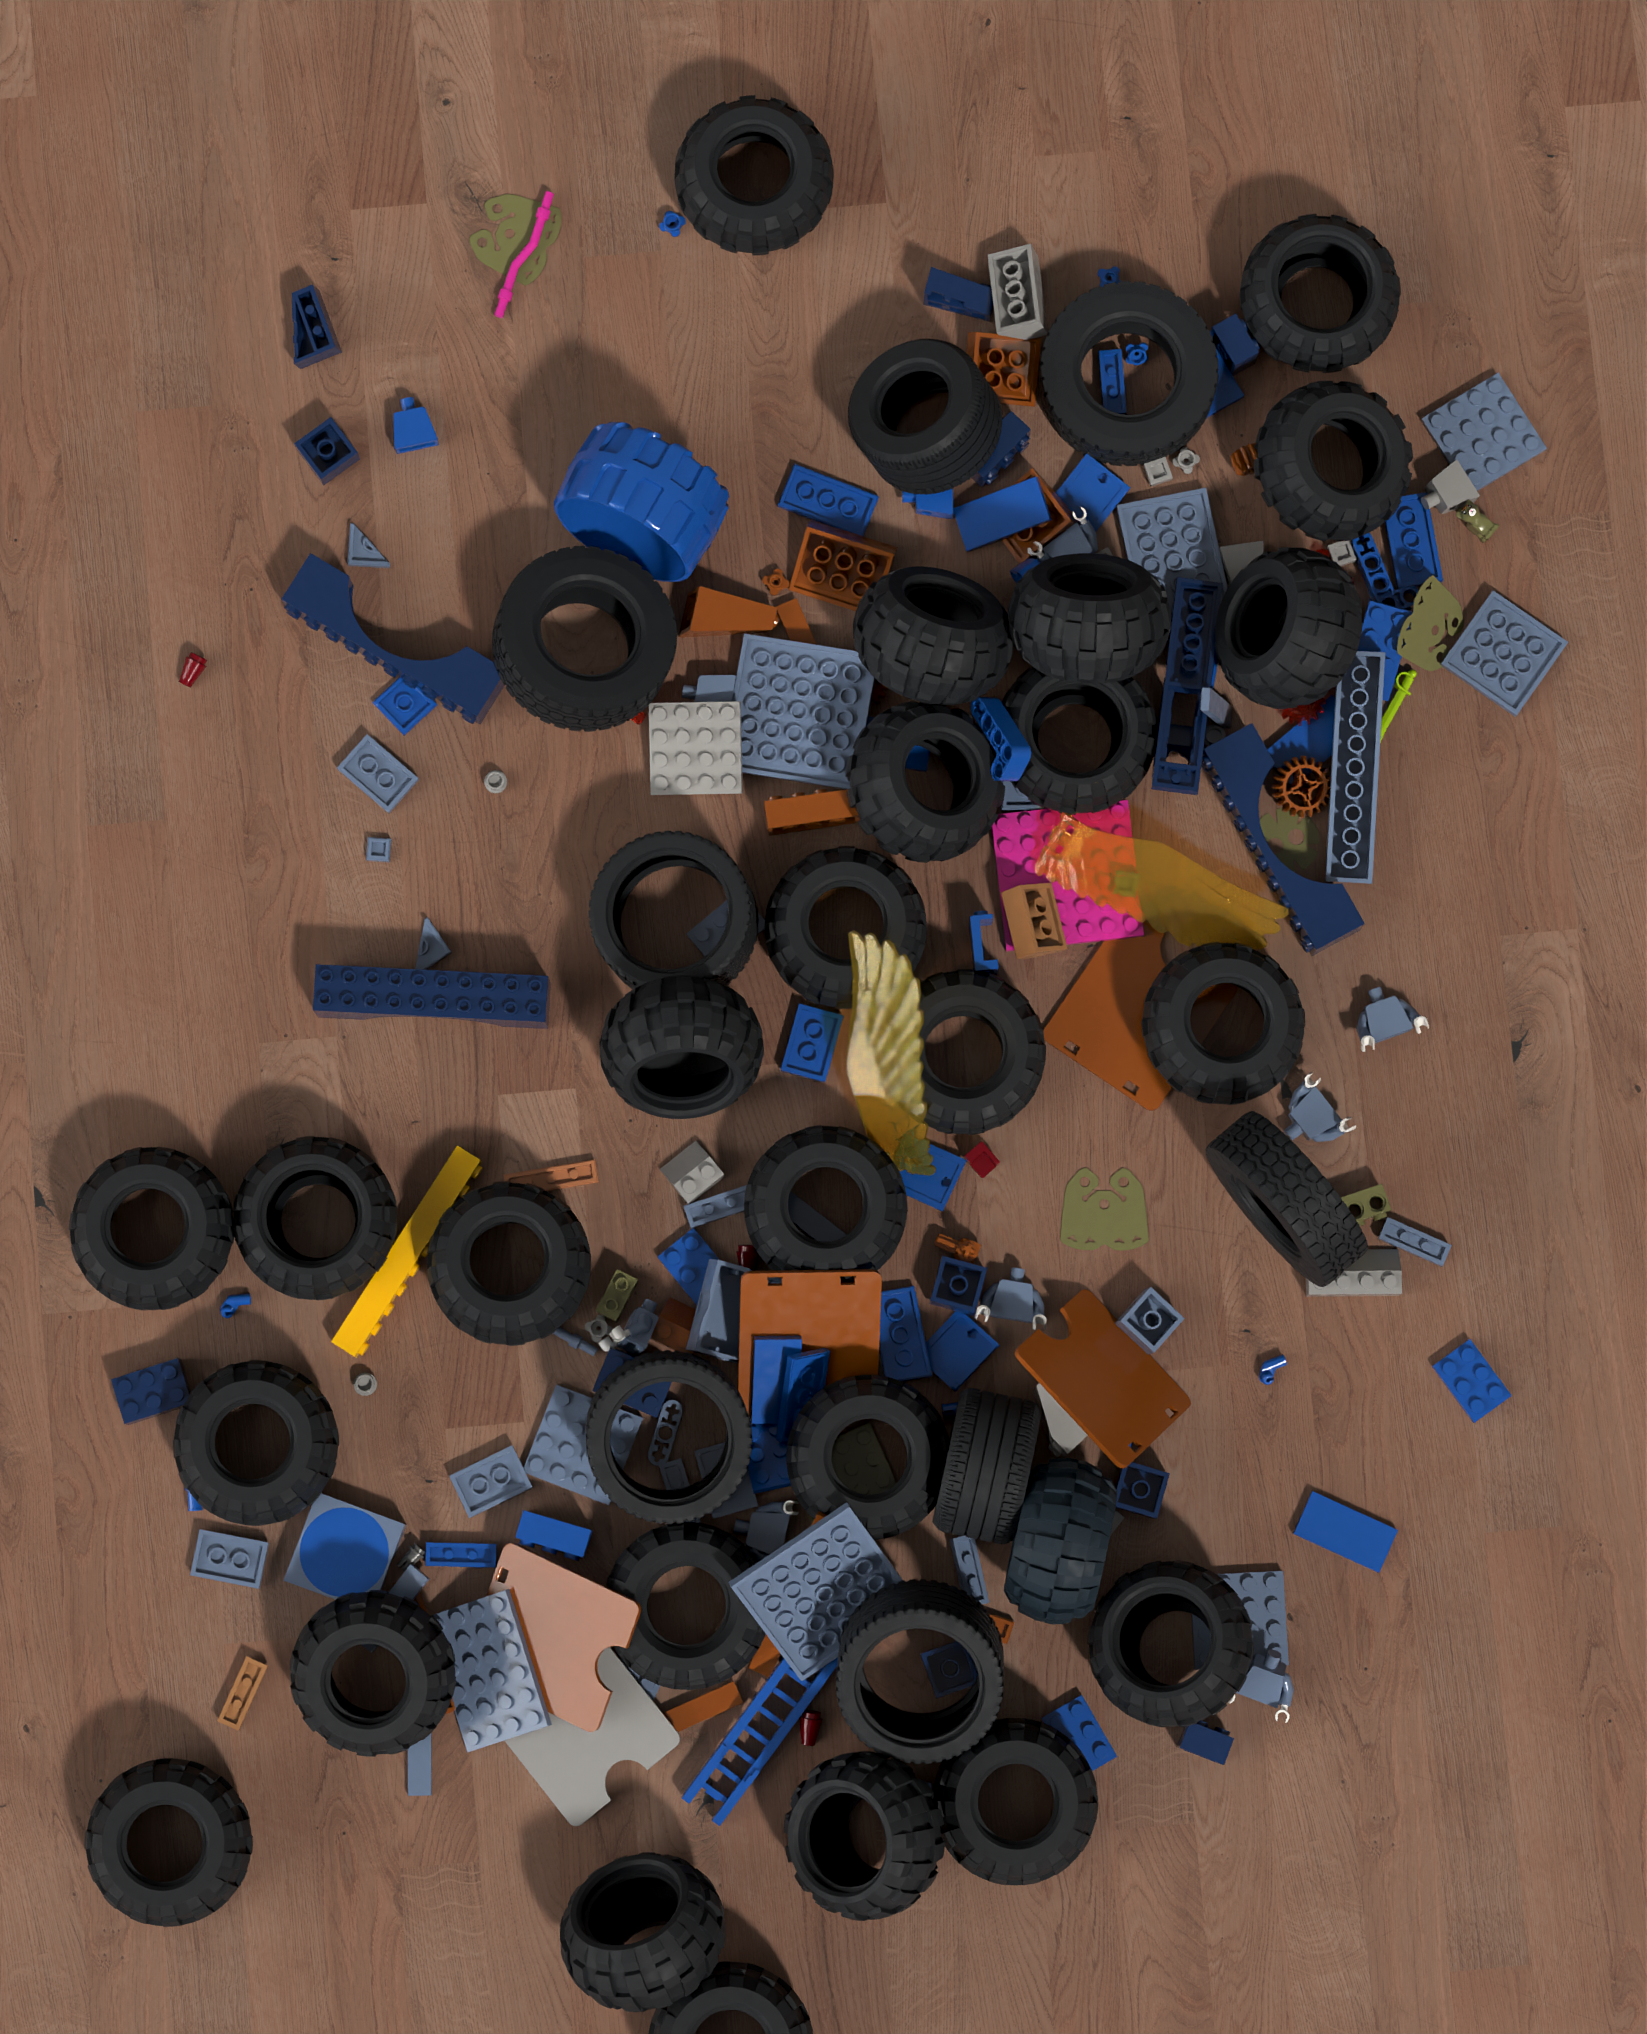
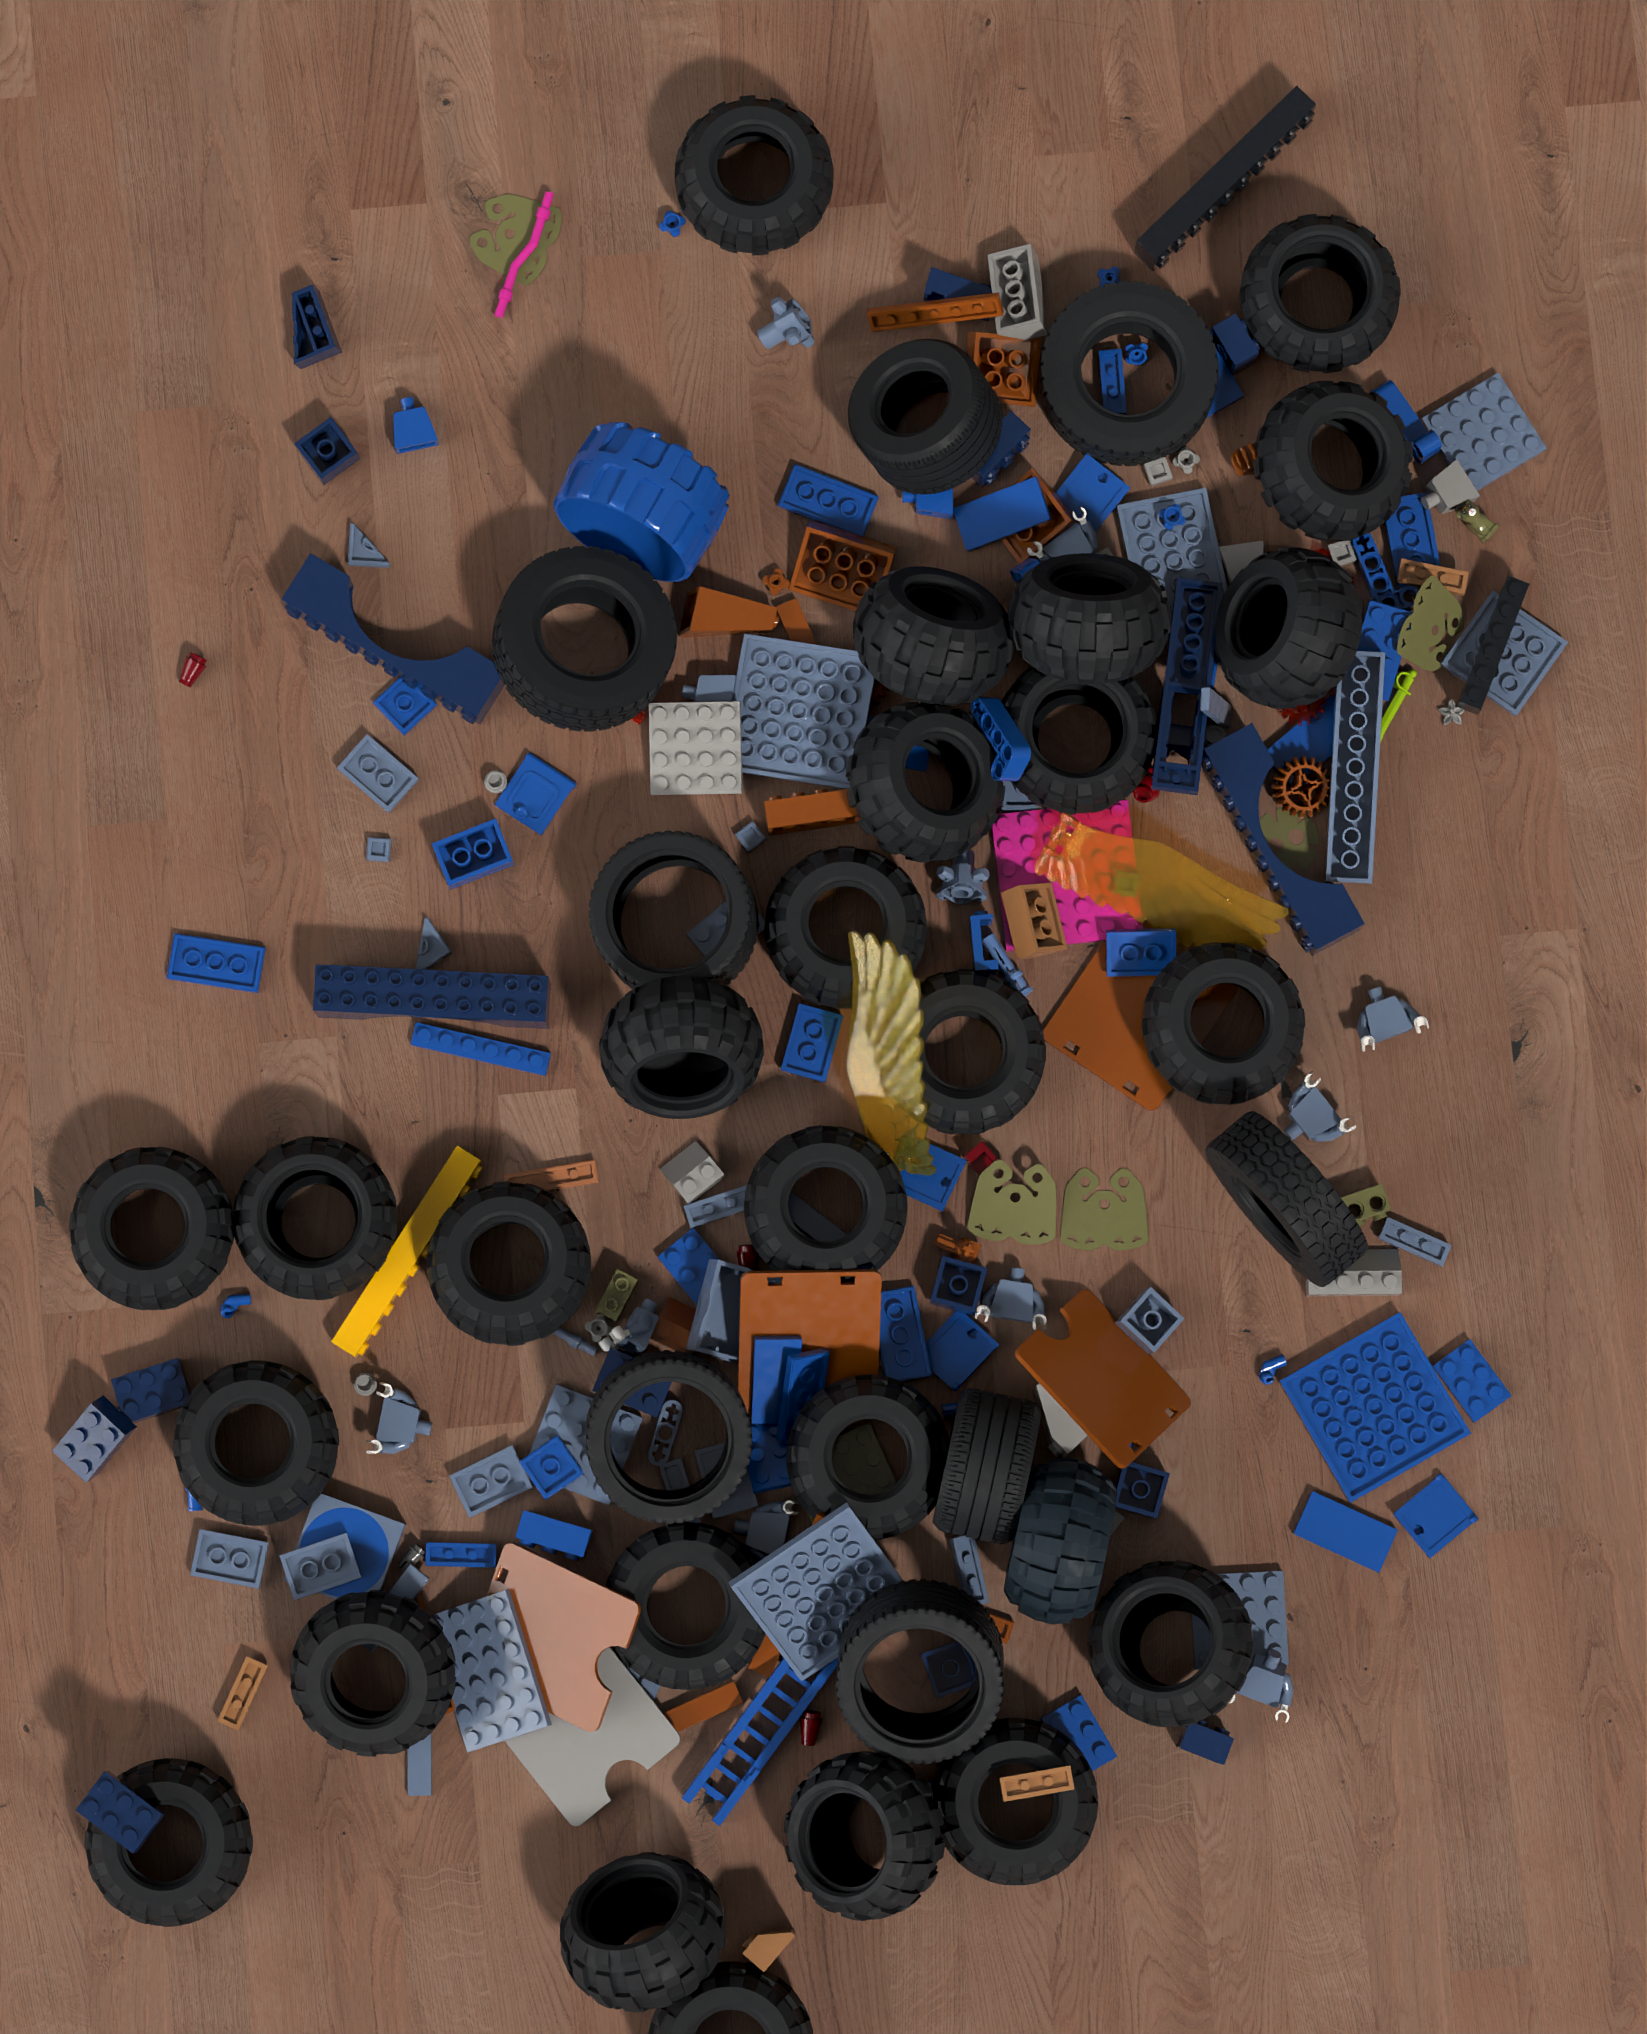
(94, 1438): none -> brick
(120, 1811): none -> dark blue brick
(216, 963): none -> blue tile
(320, 1566): none -> sand blue plate
(398, 1422): none -> sand blue torso
(473, 854): none -> blue brick
(480, 1049): none -> blue plate
(535, 789): none -> blue container
(551, 1467): none -> blue tile
(750, 837): none -> sand blue tile
(766, 1946): none -> medium nougat slope
(789, 324): none -> sand blue piece
(935, 312): none -> dark orange tile
(962, 881): none -> sand blue piece
(1010, 978): none -> medium blue pin
(1010, 1217): none -> olive piece
(1036, 1783): none -> medium nougat plate
(1139, 951): none -> blue plate
(1143, 792): none -> dark red animal
(1174, 510): none -> blue plate
(1225, 178): none -> black brick
(1375, 1407): none -> blue plate
(1416, 573): none -> medium nougat plate
(1423, 442): none -> blue beam
(1438, 1512): none -> blue container
(1451, 713): none -> light grey plant
(1492, 645): none -> black brick

